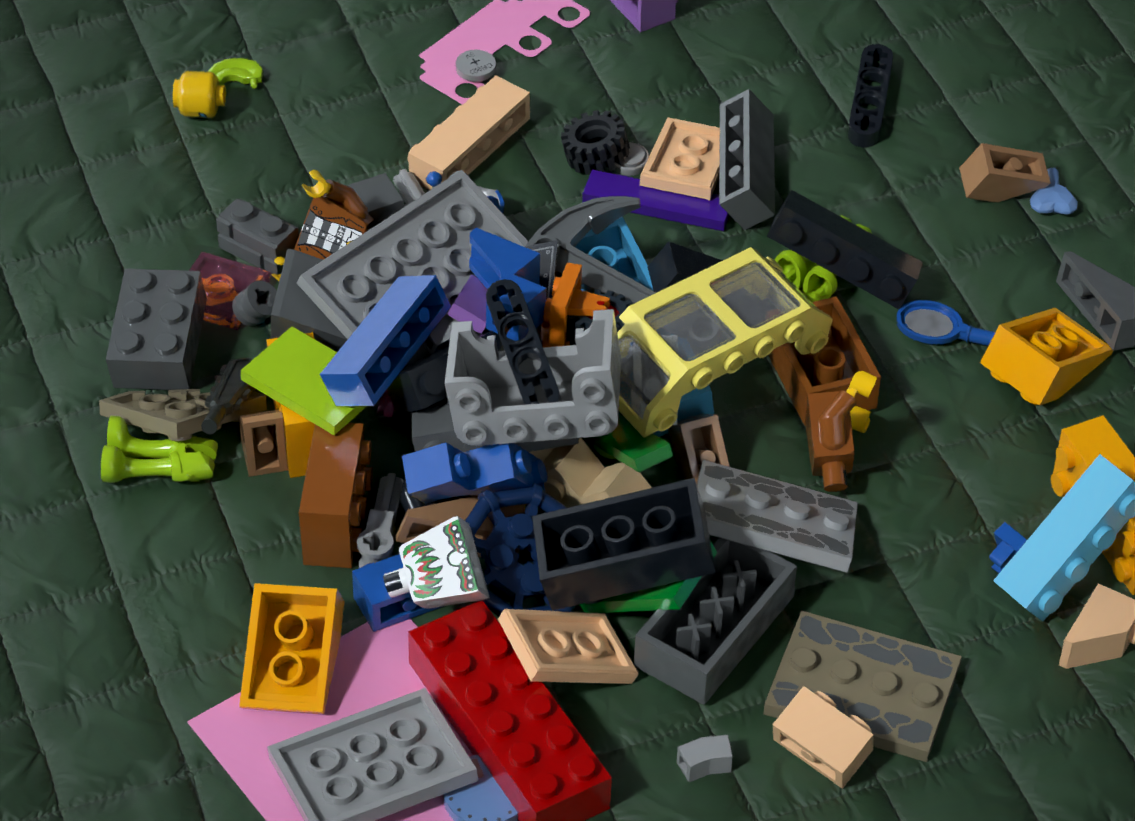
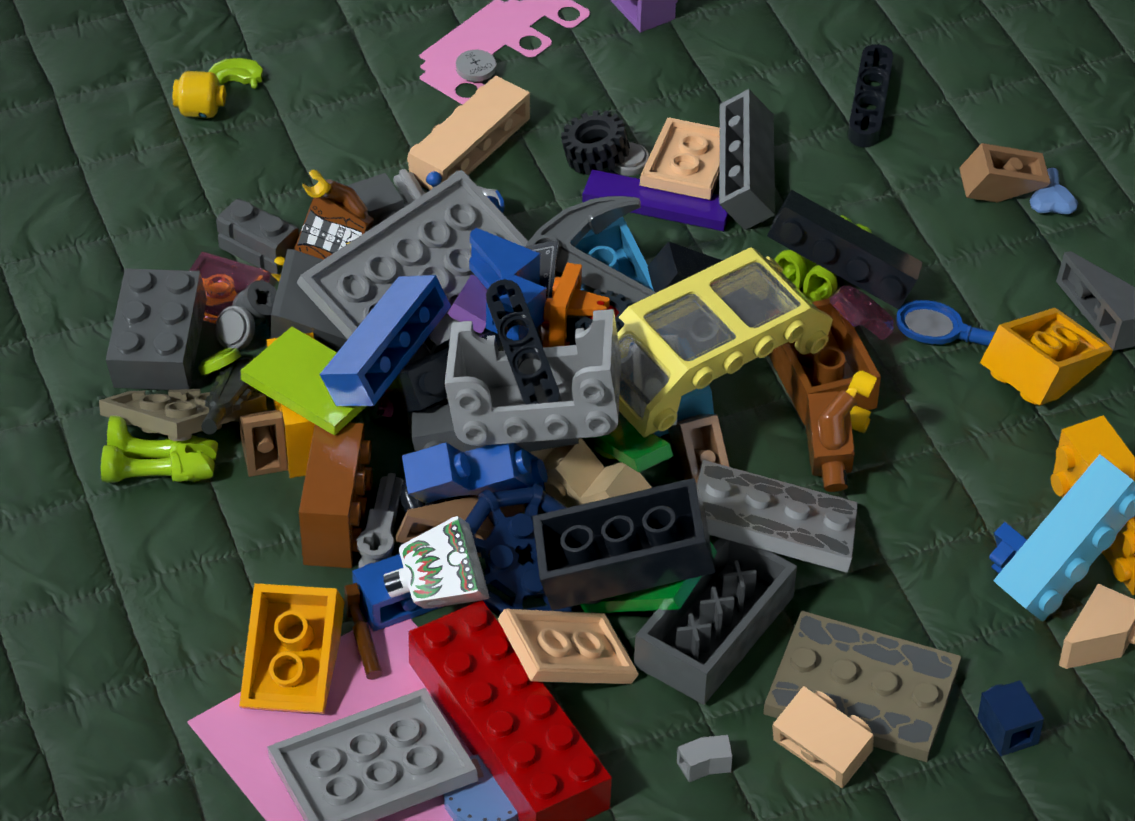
(218, 360): none -> lime piece
(235, 327): none -> light grey piece
(362, 633): none -> reddish brown piece
(862, 310): none -> clear pink tile
(1010, 717): none -> dark blue brick

